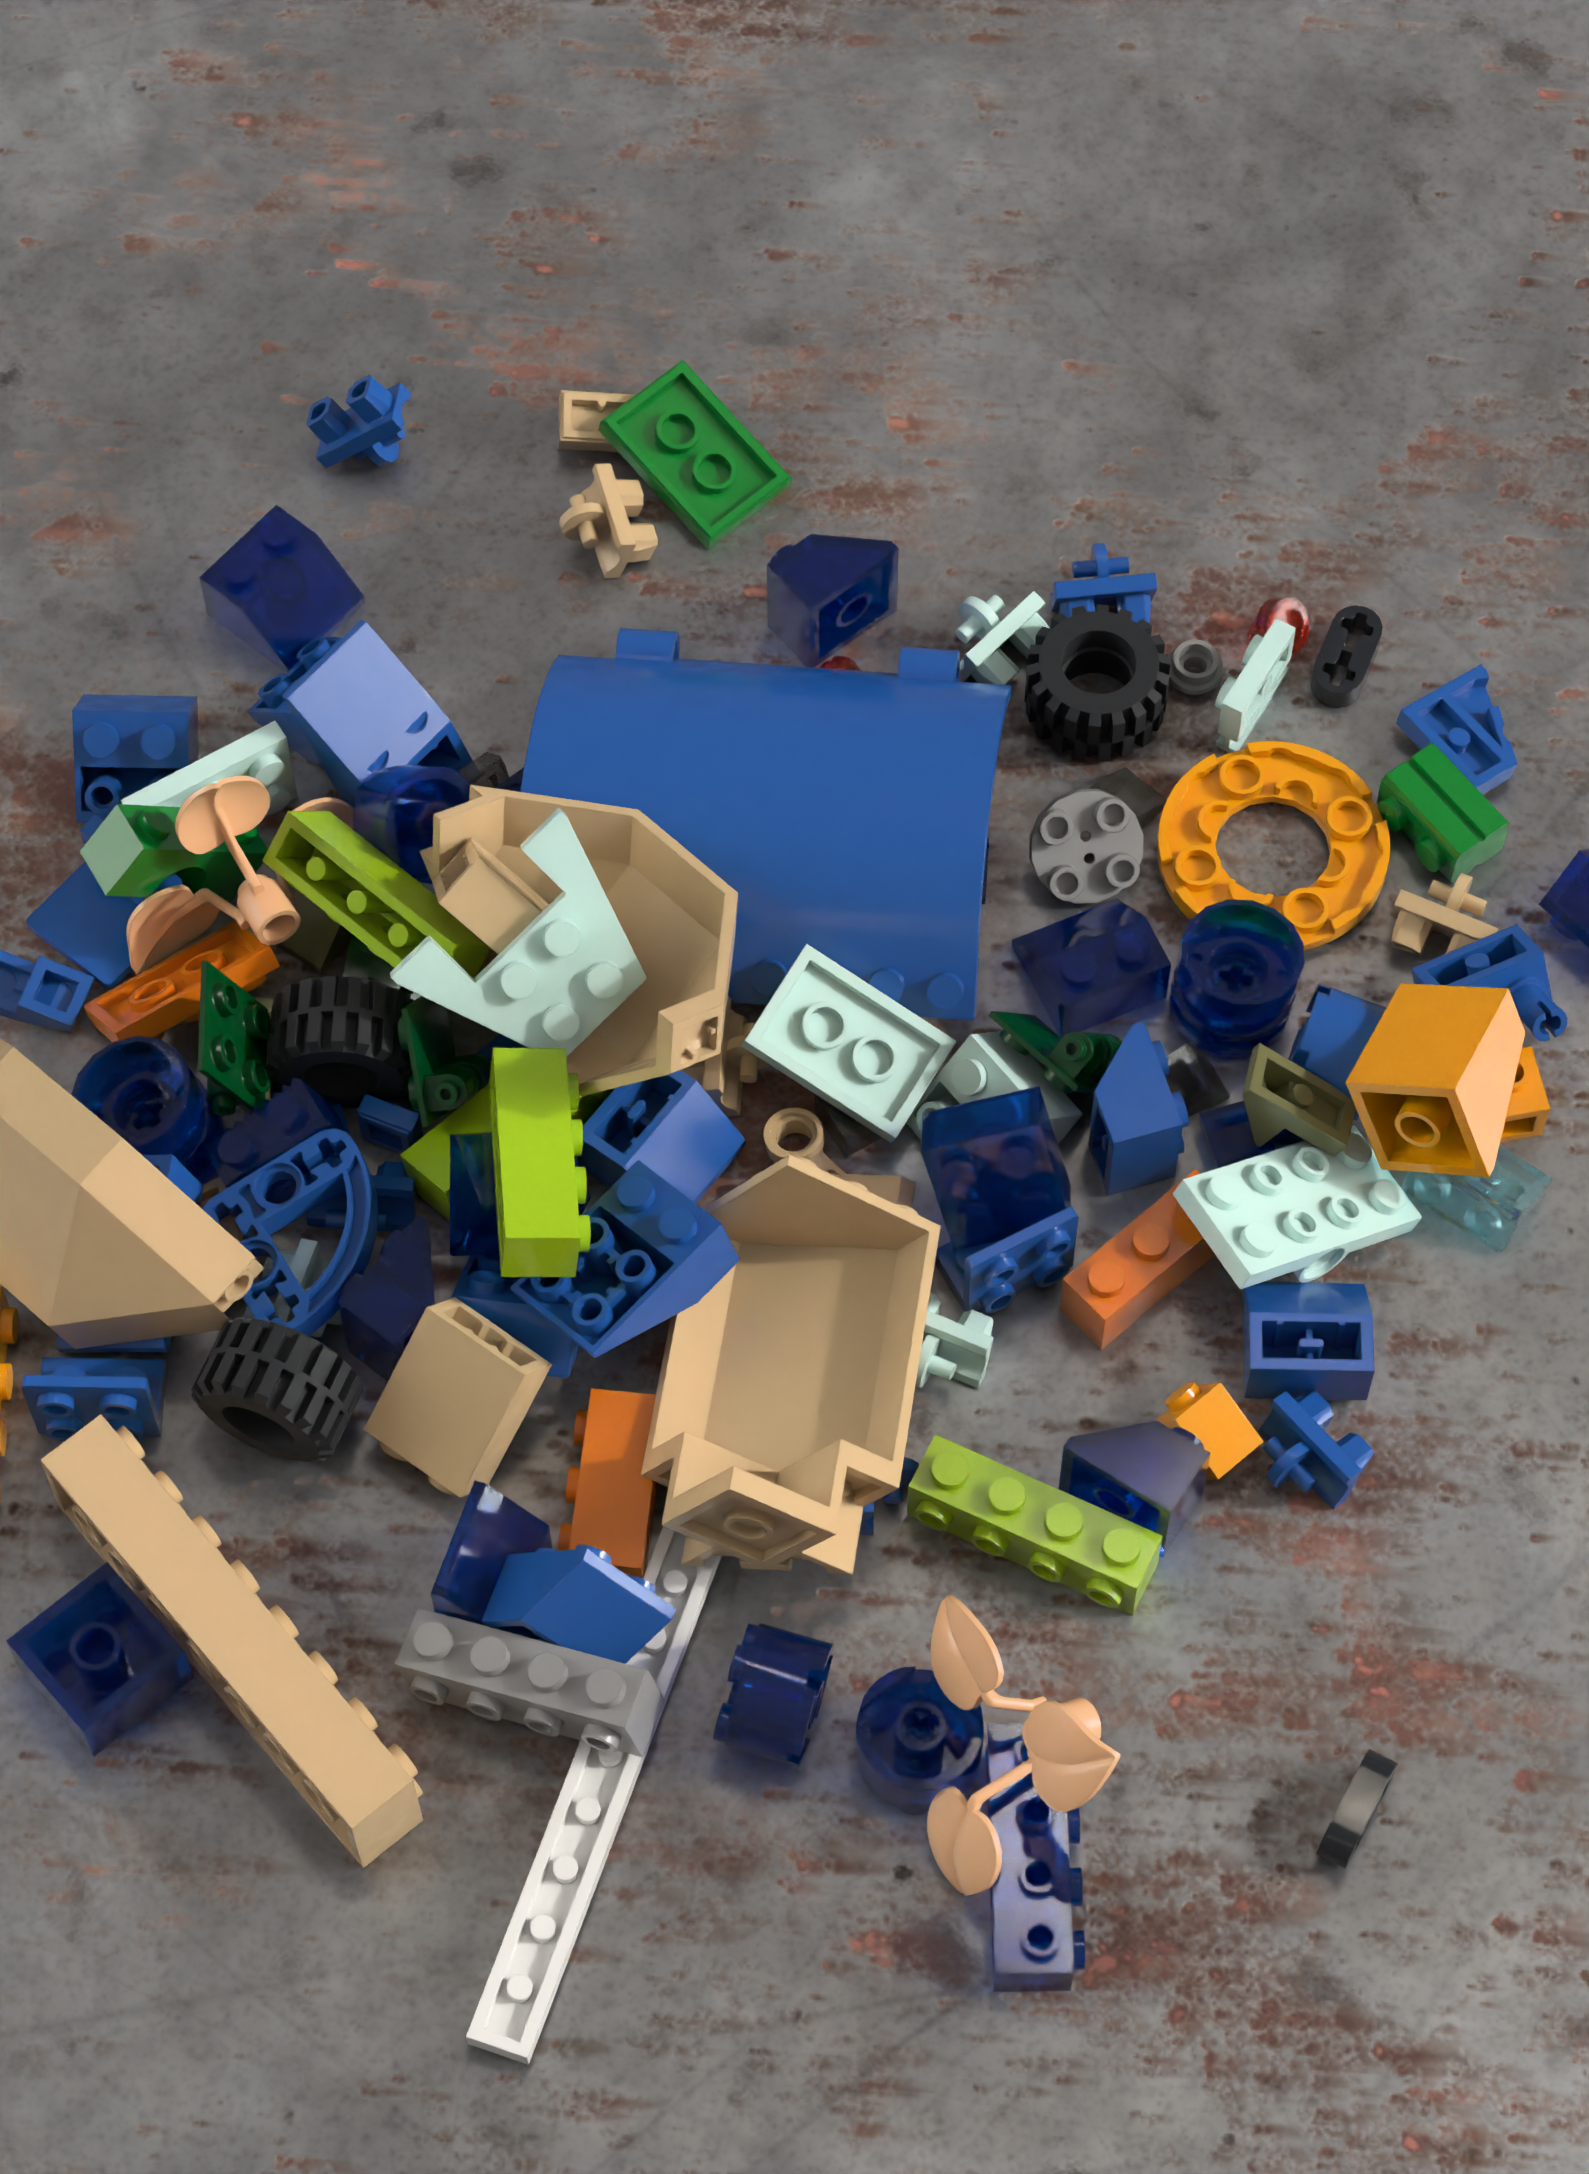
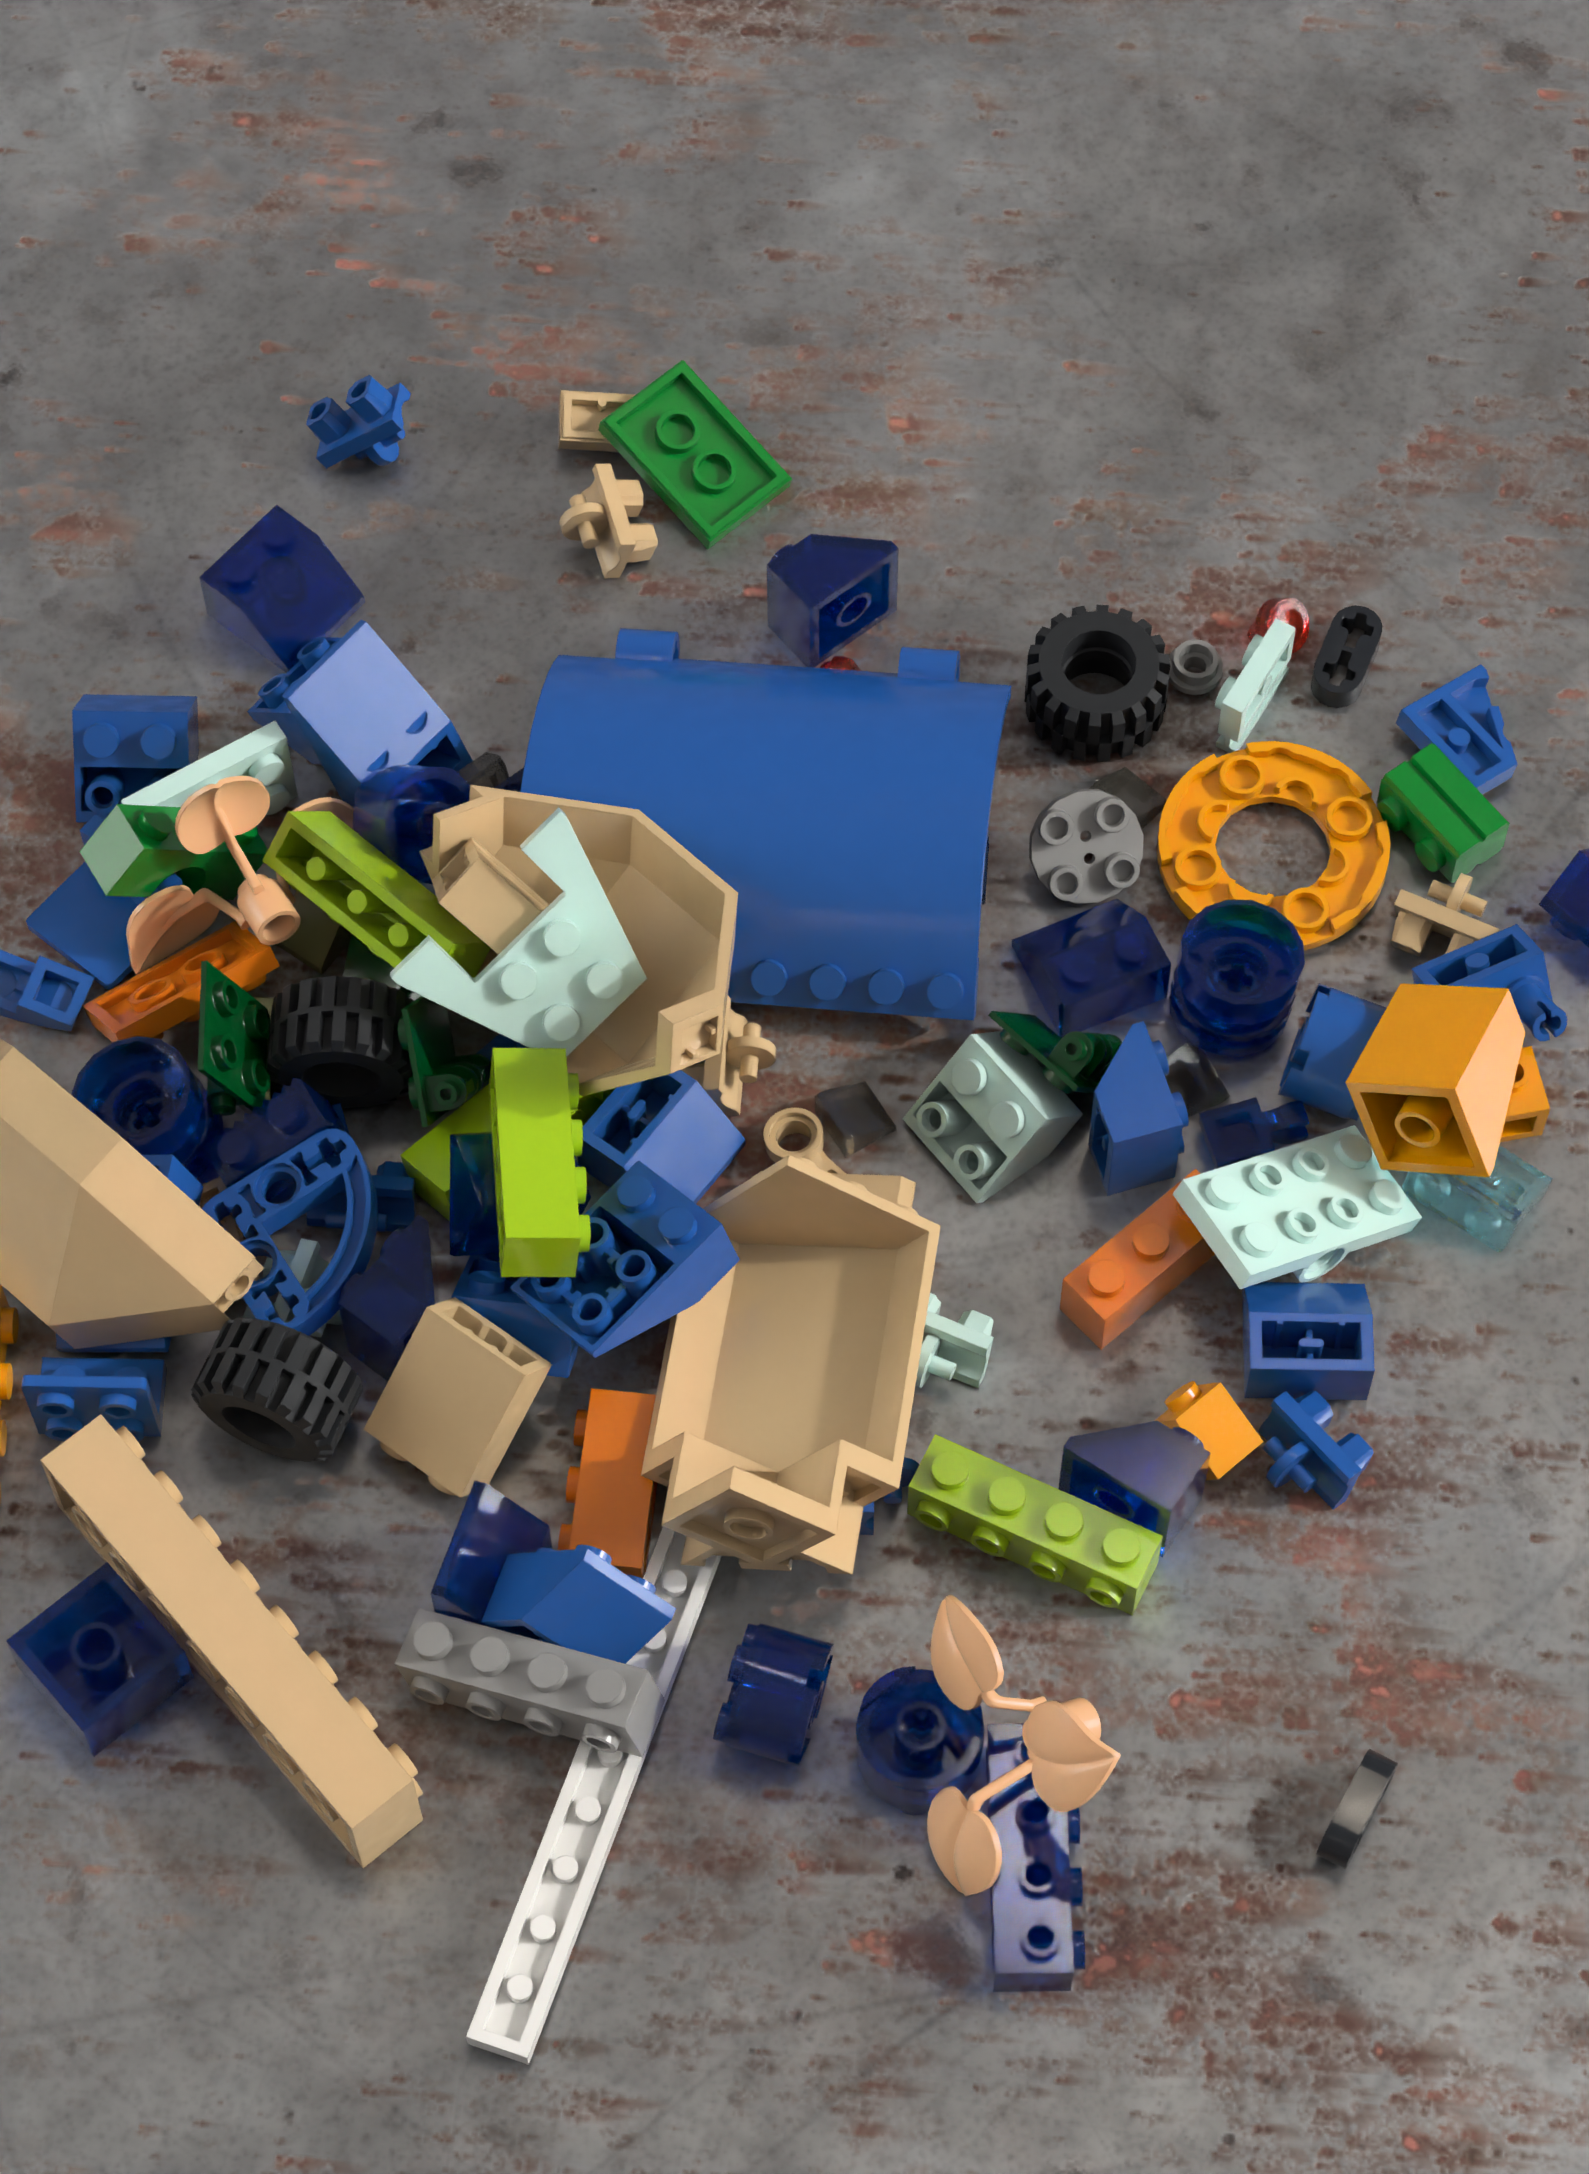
(388, 1124): blue tile -> none
(848, 1043): light aqua plate -> none
(986, 659): light aqua hips -> none
(994, 1166): clear blue brick -> none
(995, 1272): blue bracket -> none
(1125, 592): blue hips -> none
(1291, 1098): olive slope -> none

